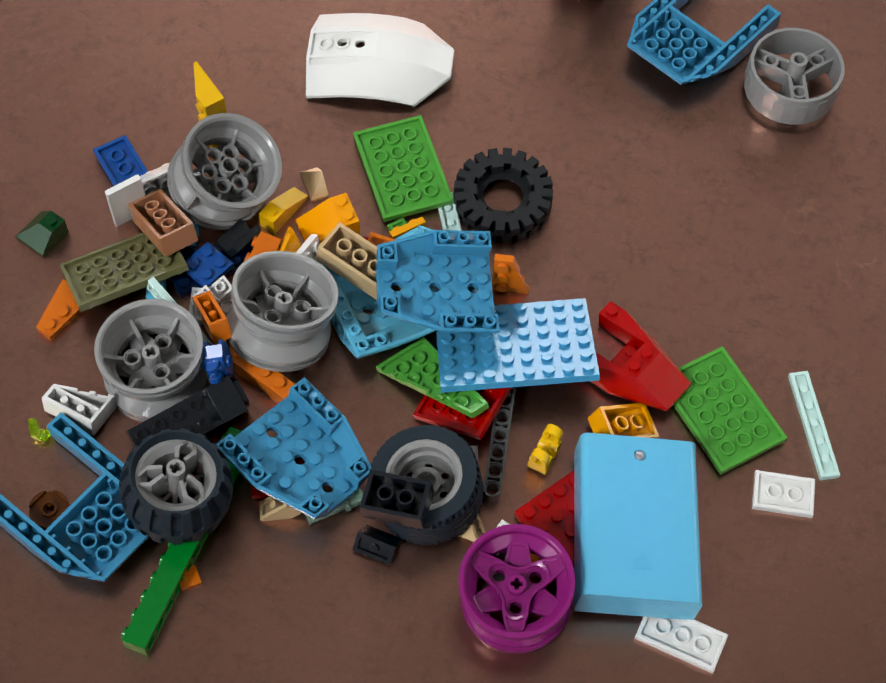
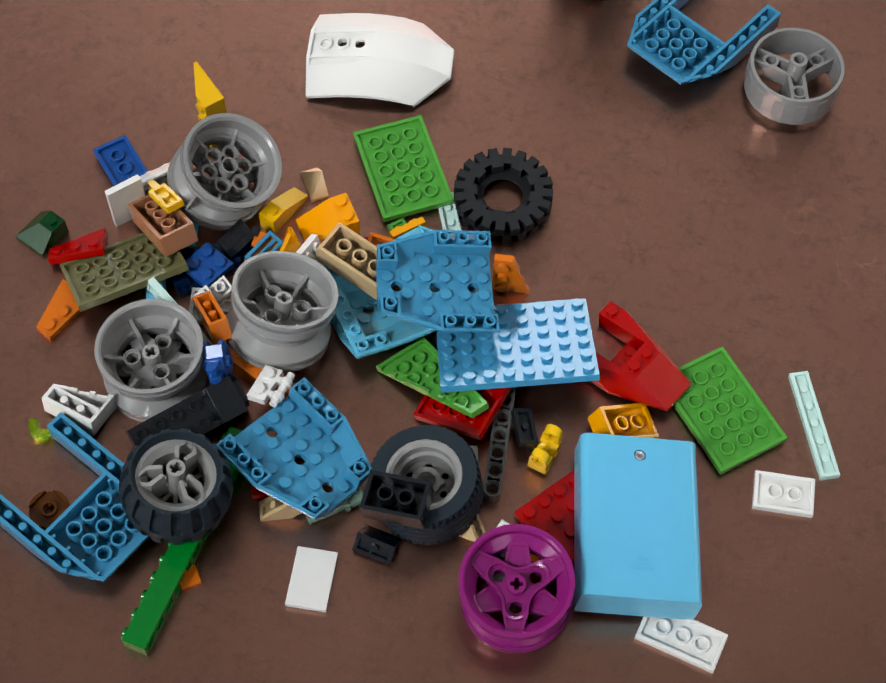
(79, 248): none -> red wing
(164, 196): none -> yellow hinge
(266, 383): none -> white plate
(268, 246): none -> dark azure tile
(311, 579): none -> white tile
(524, 428): none -> black panel

